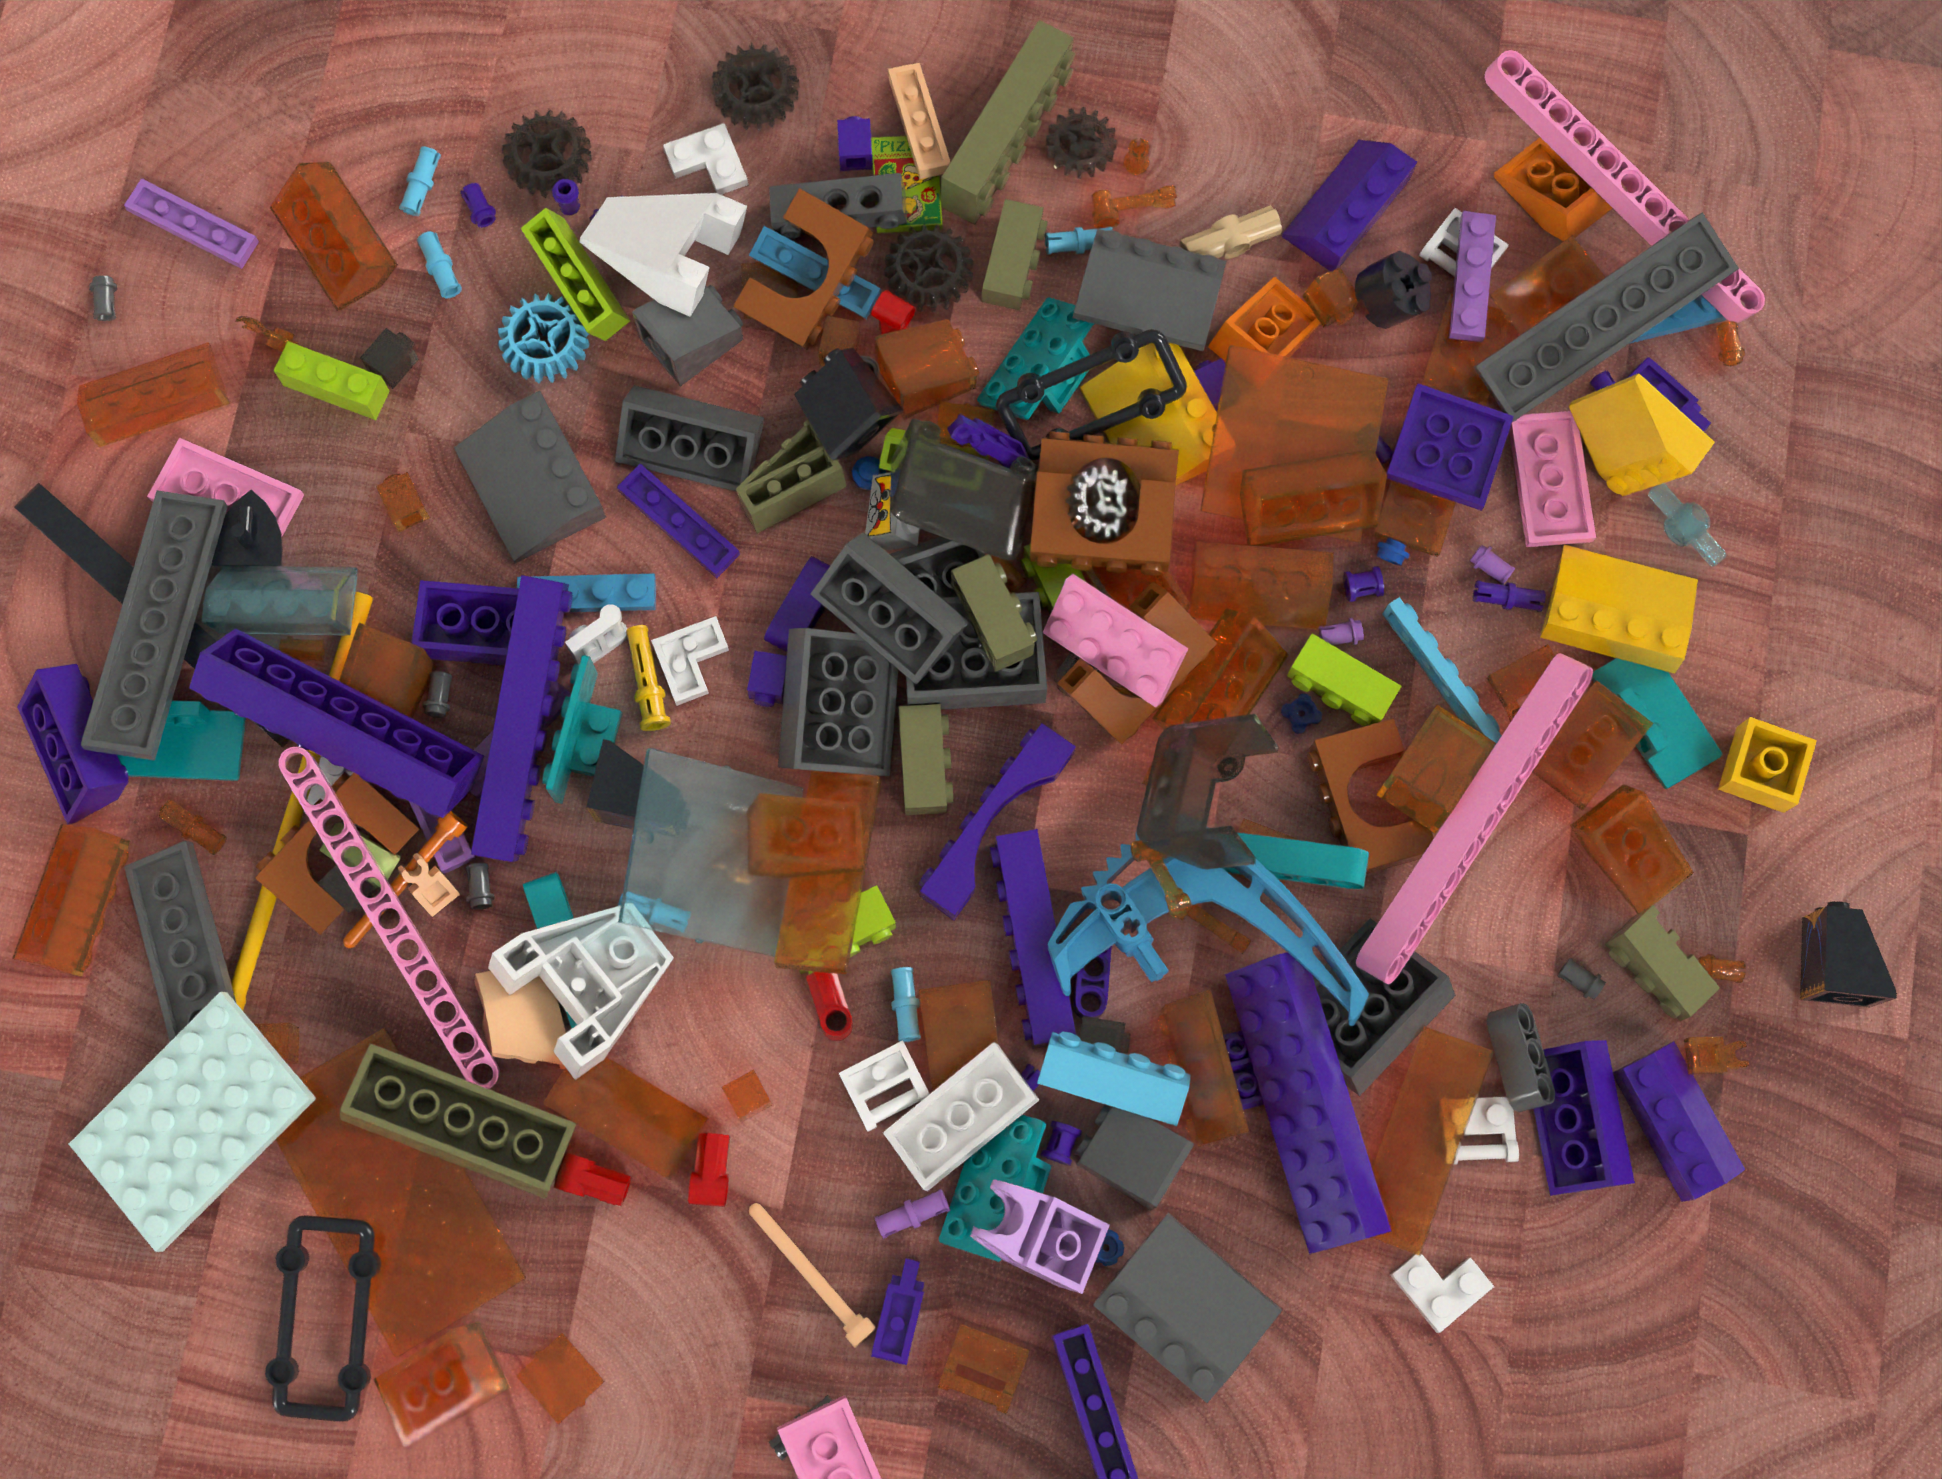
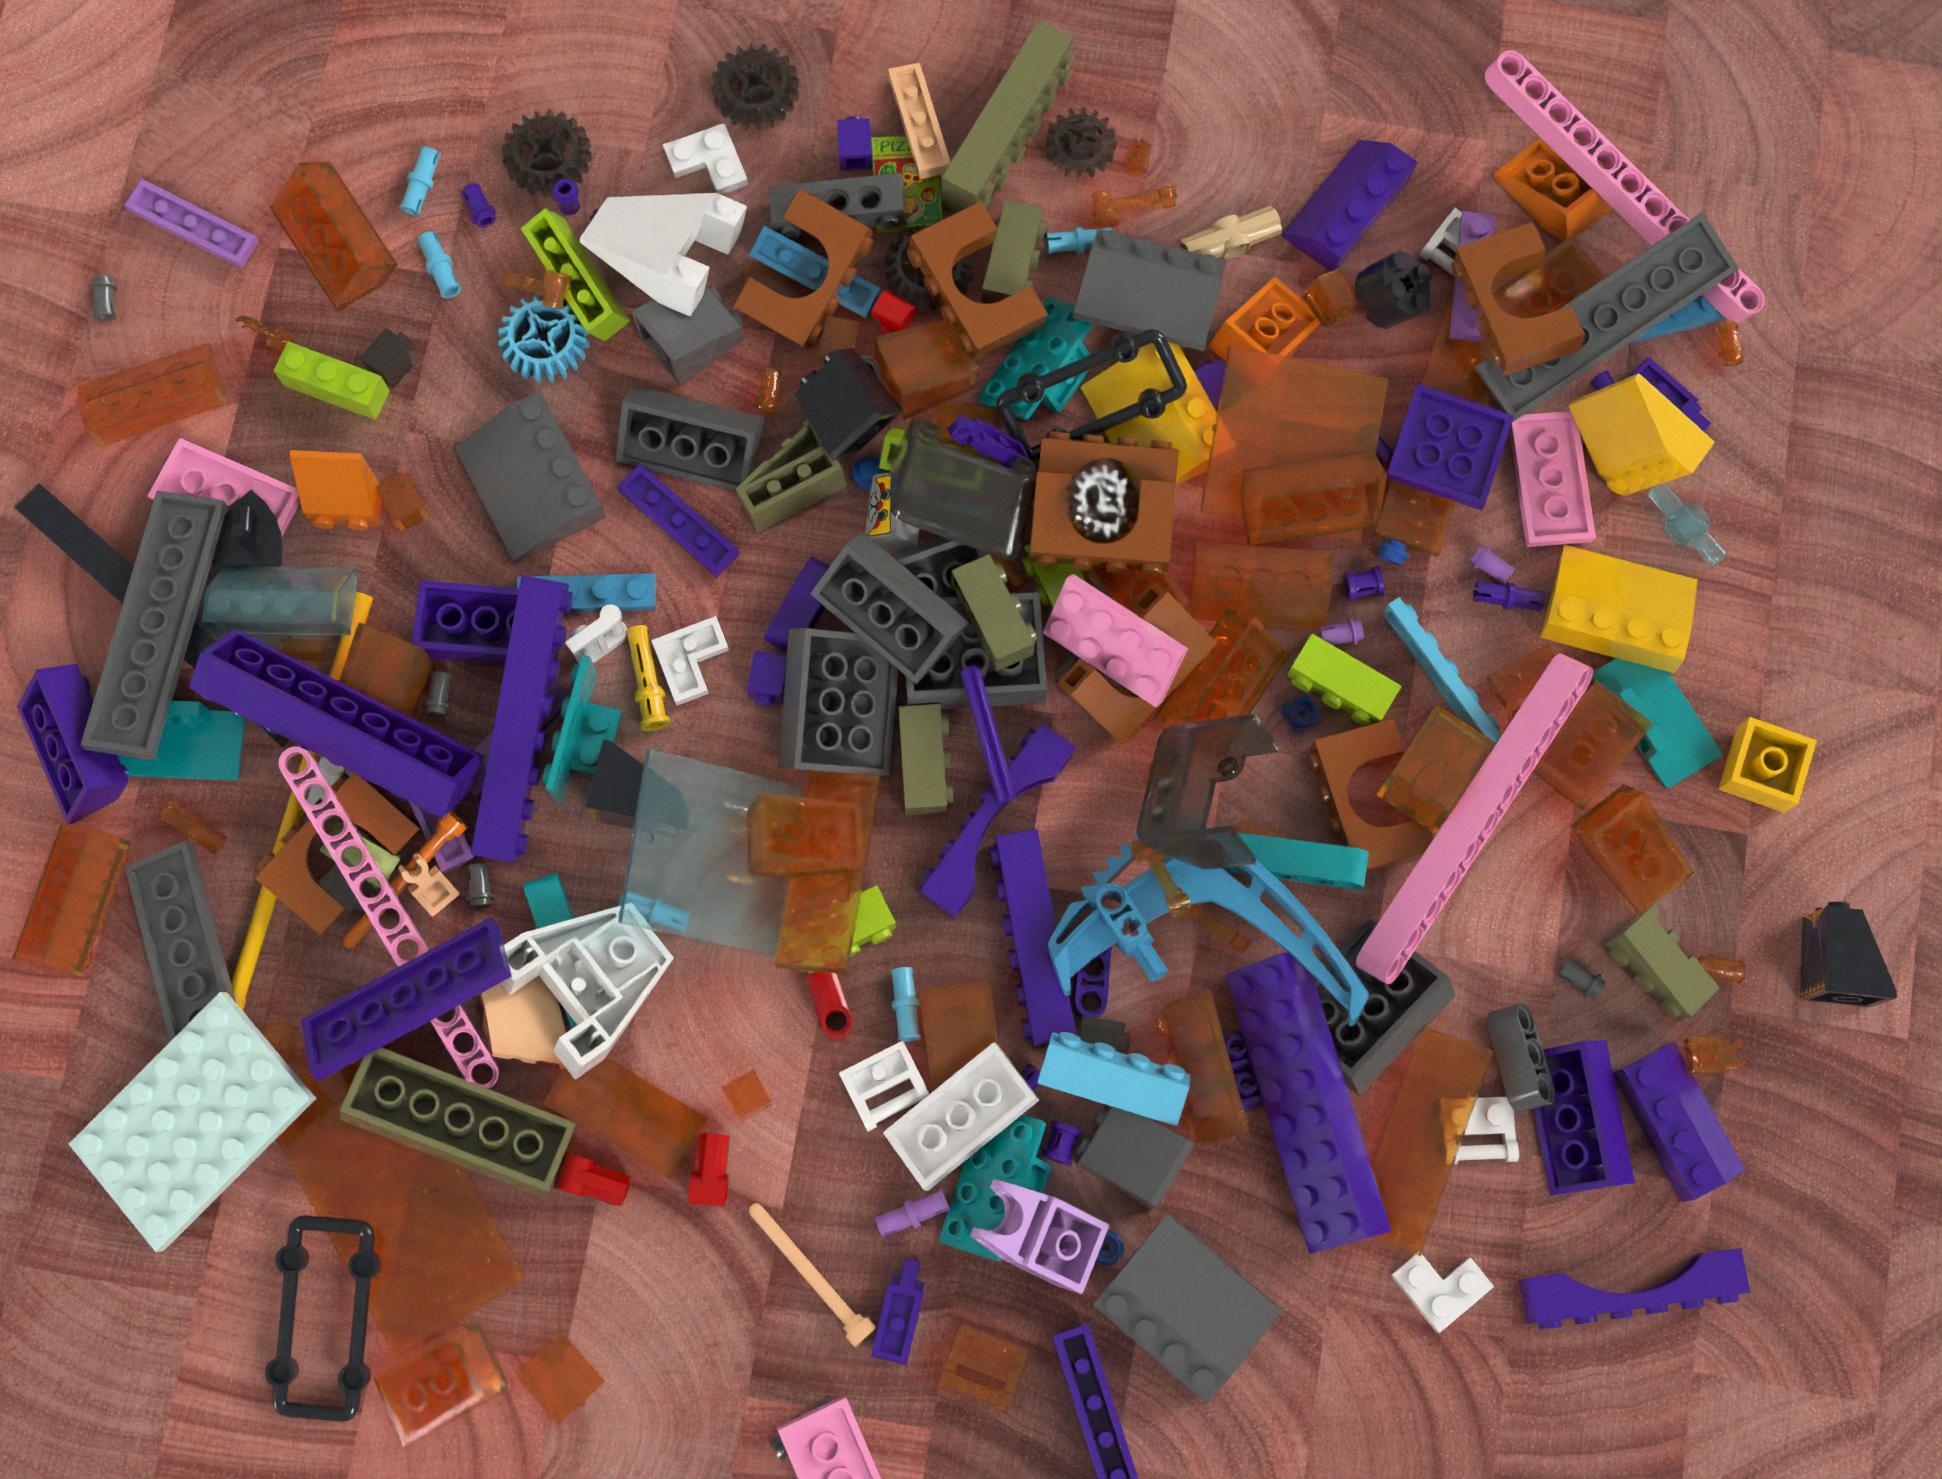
(336, 489): none -> orange slope
(405, 998): none -> dark purple plate
(552, 288): none -> clear orange brick
(769, 399): none -> clear orange pin
(978, 325): none -> dark orange arch
(988, 734): none -> dark purple axle
(1513, 340): none -> dark orange arch
(1705, 1276): none -> dark purple arch

